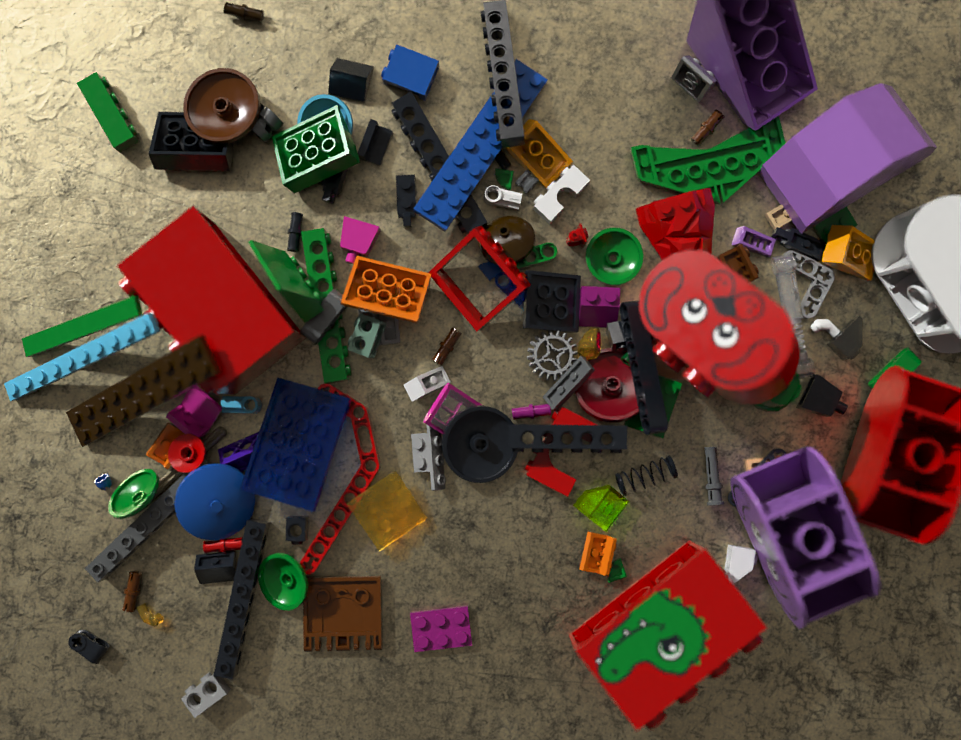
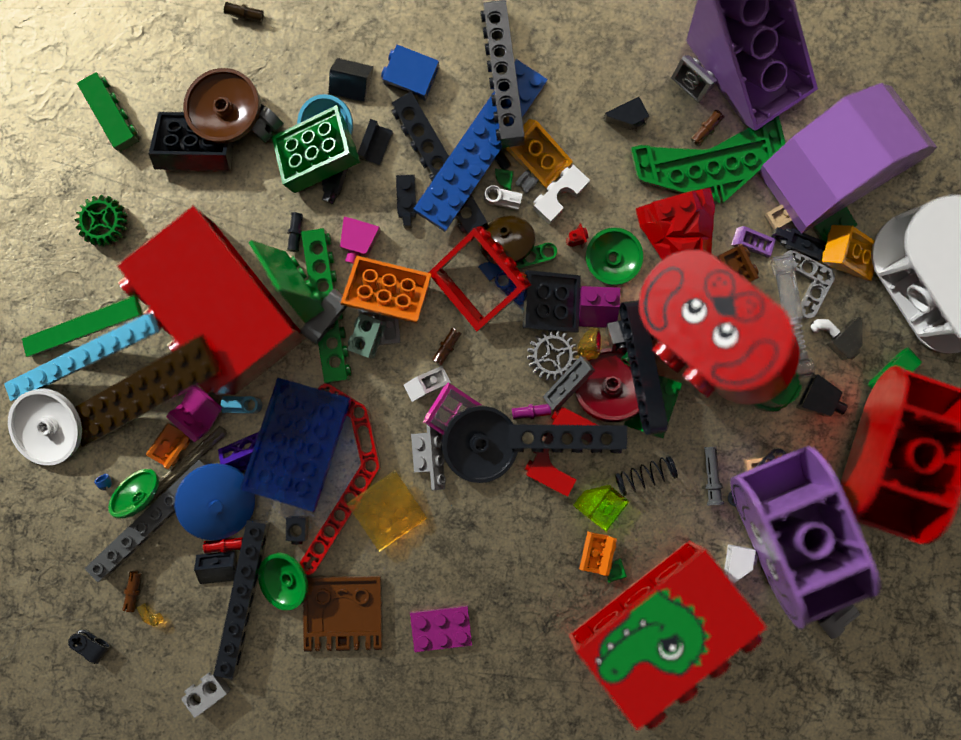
(44, 426): none -> white dish
(90, 232): none -> green gear
(179, 451): red dish -> none
(628, 115): none -> black slope
(835, 622): none -> light grey piece

